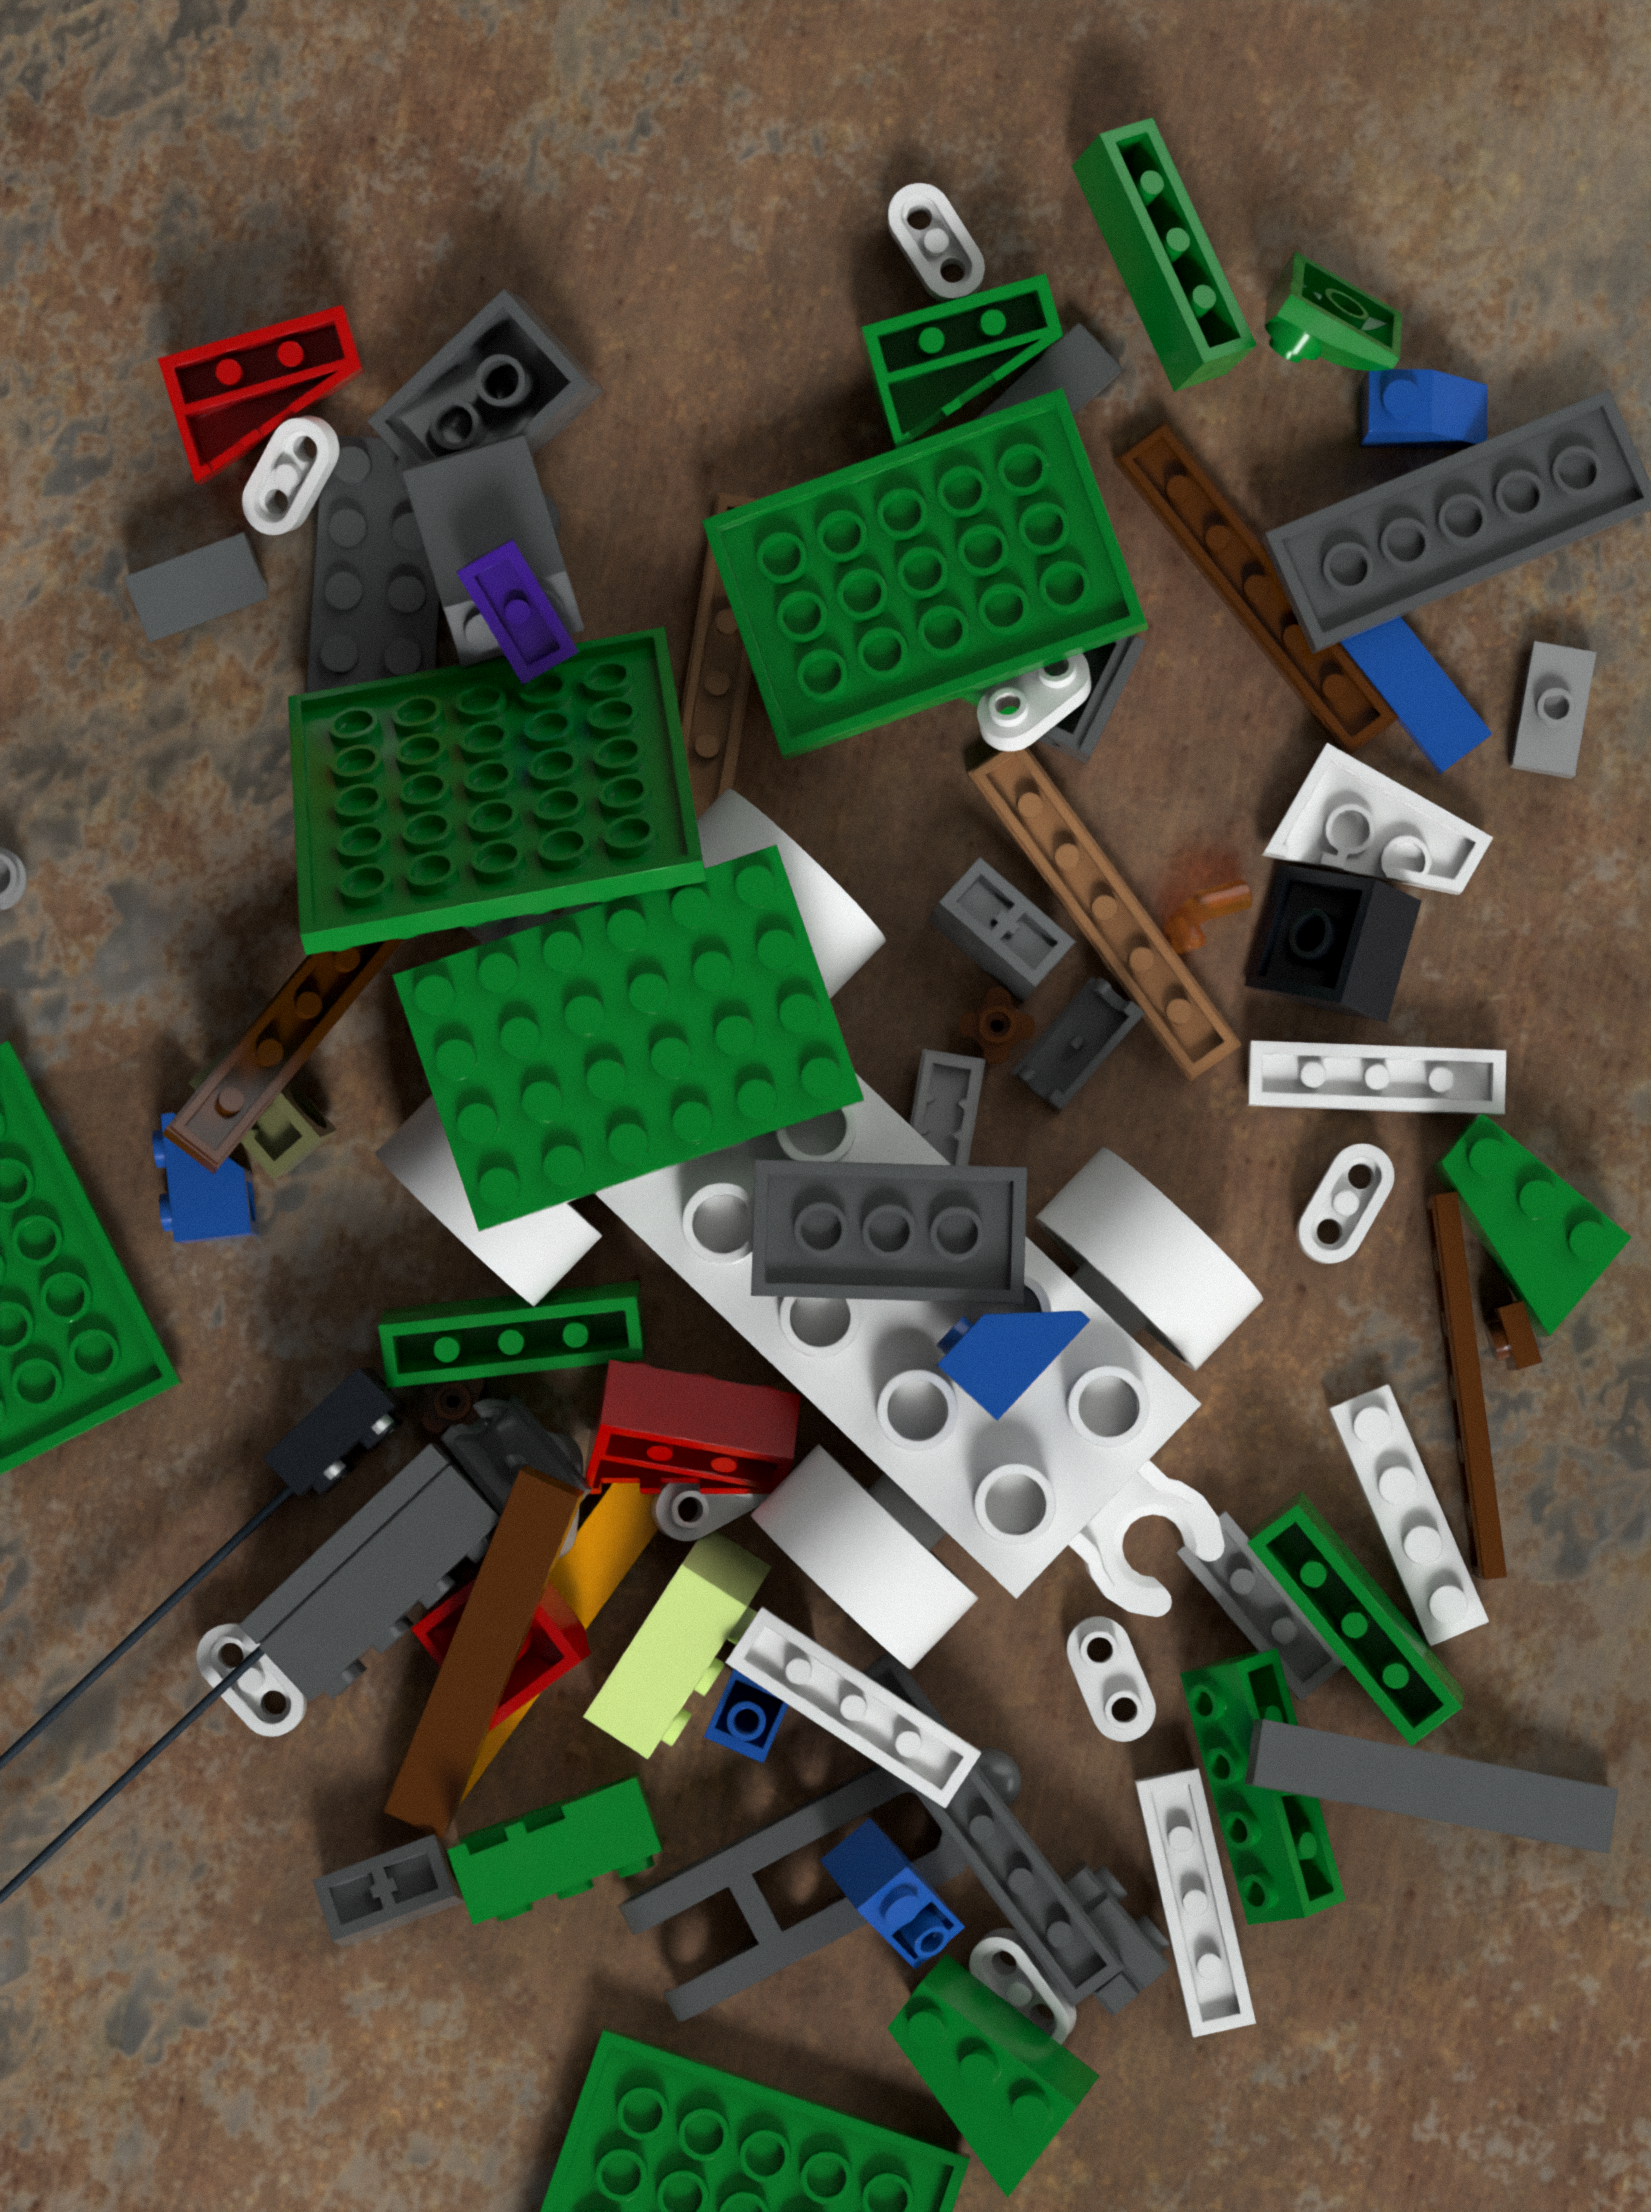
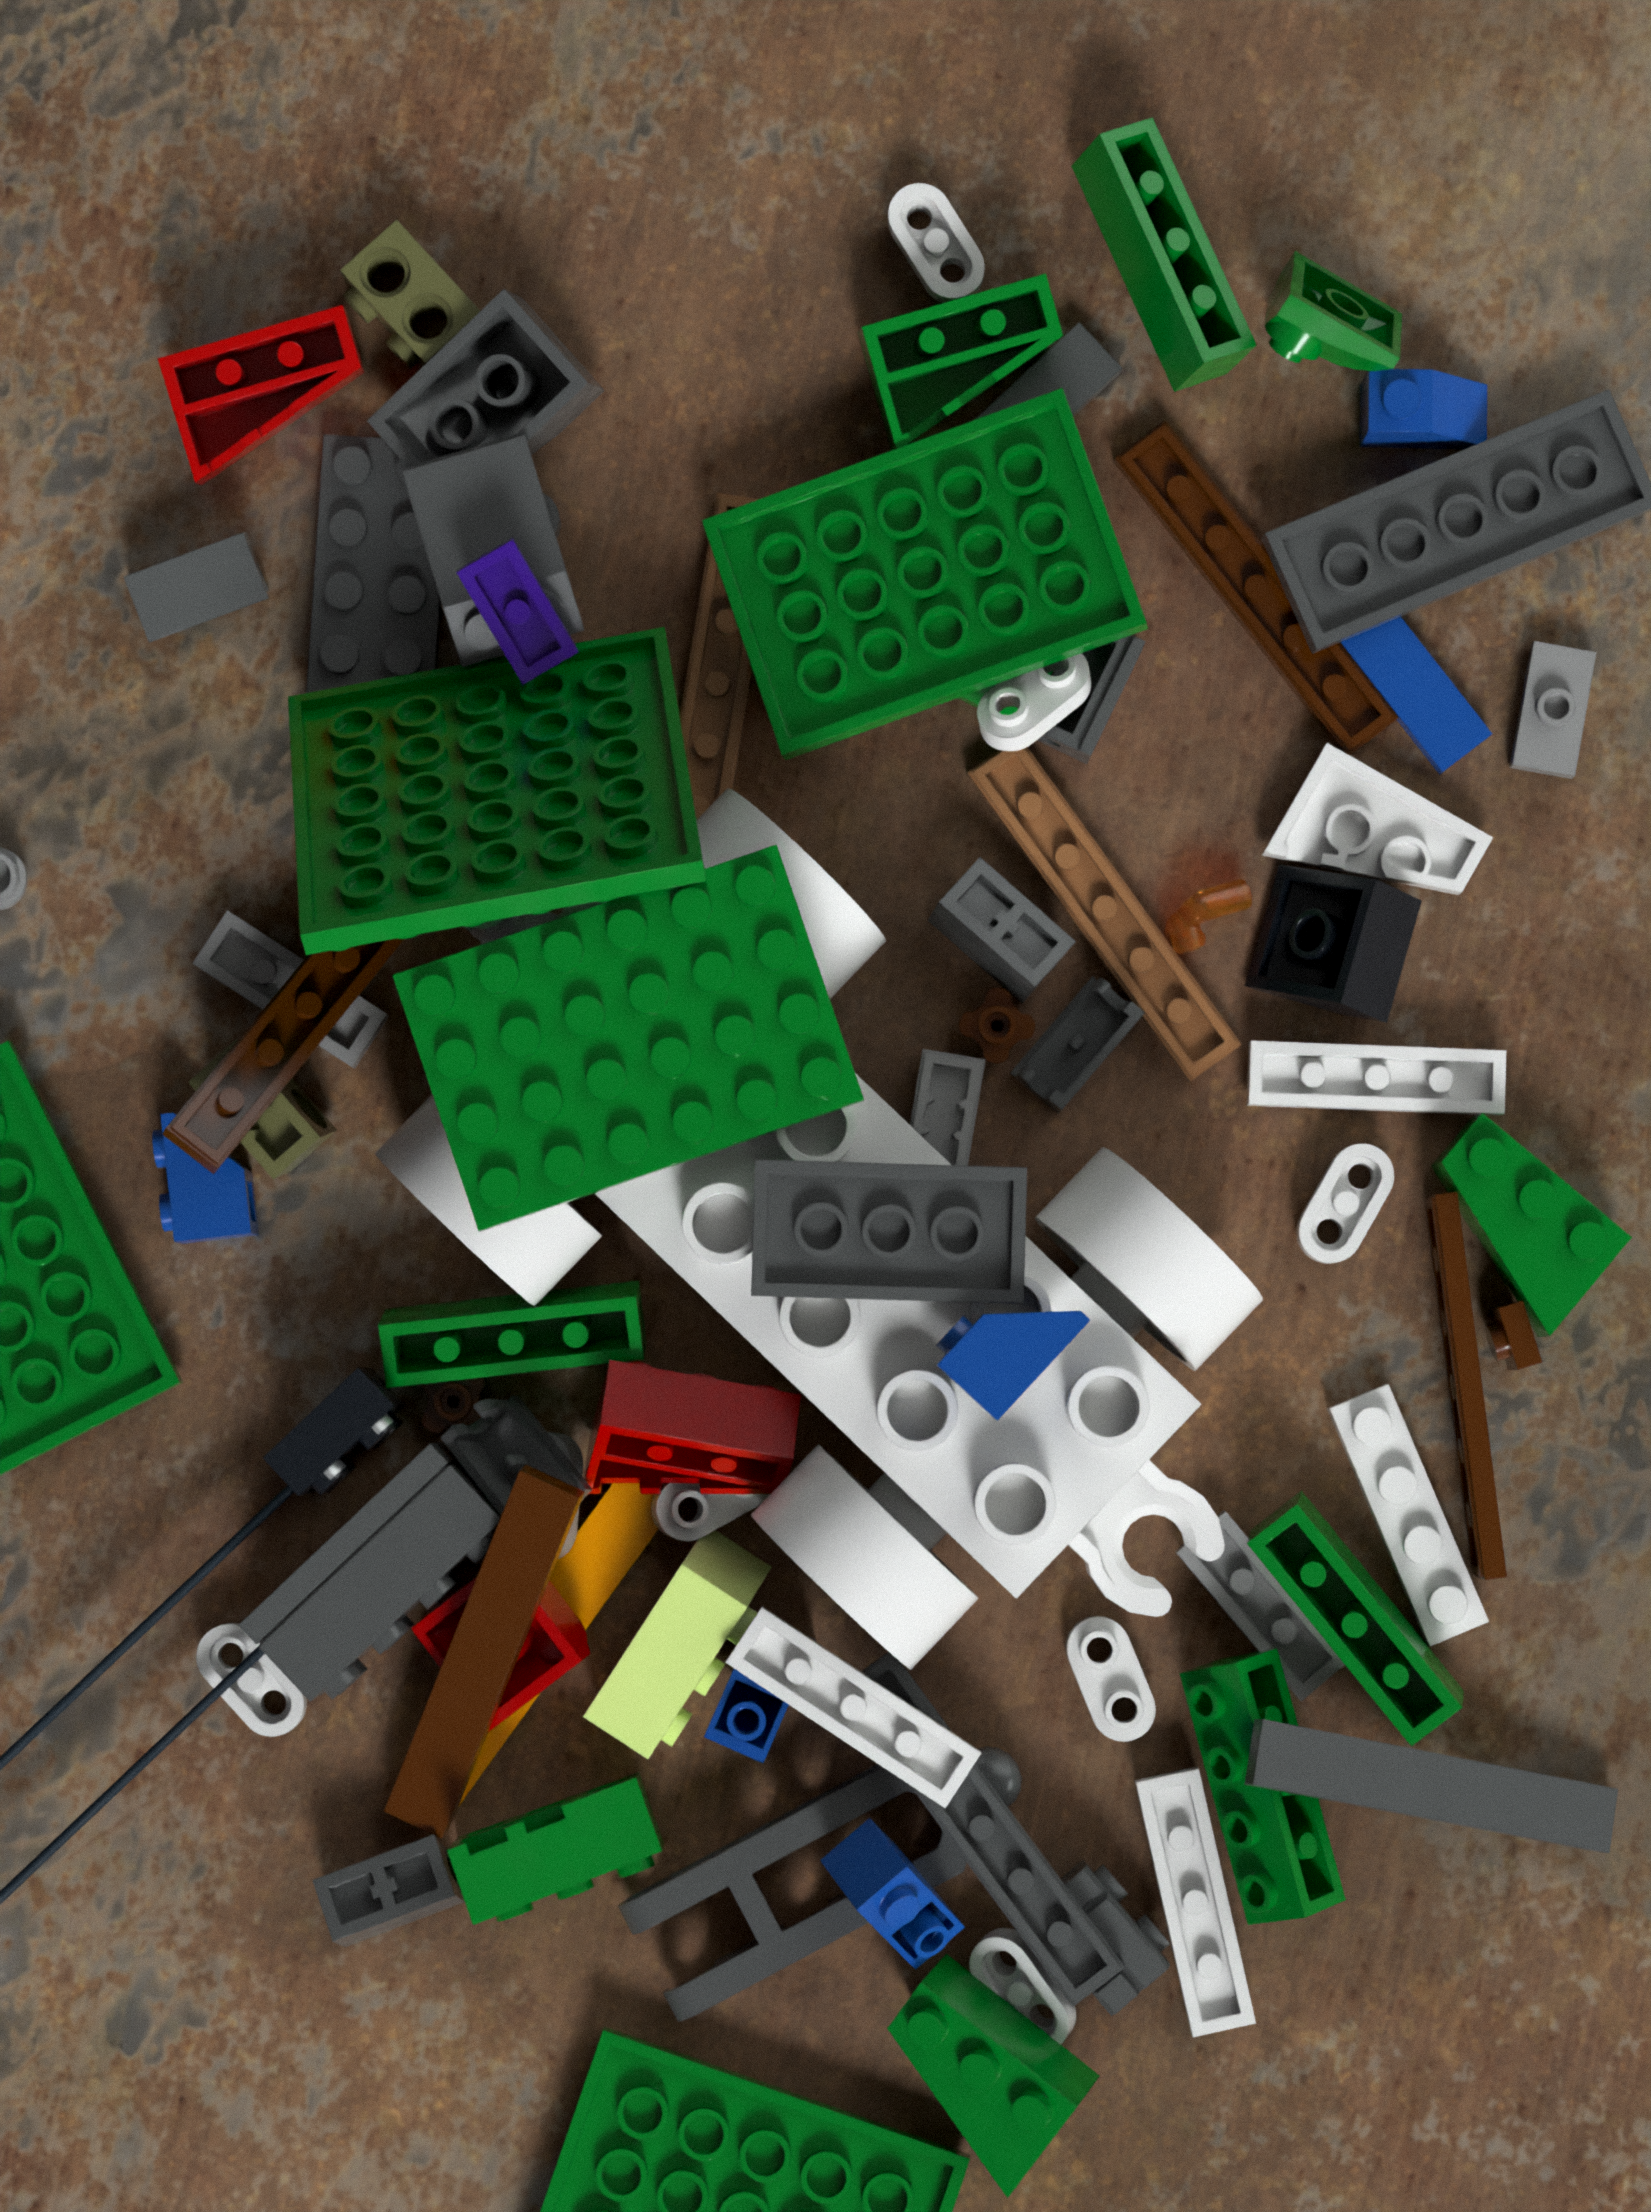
(260, 967): none -> light grey plate
(290, 470): white plate -> none
(422, 292): none -> olive brick

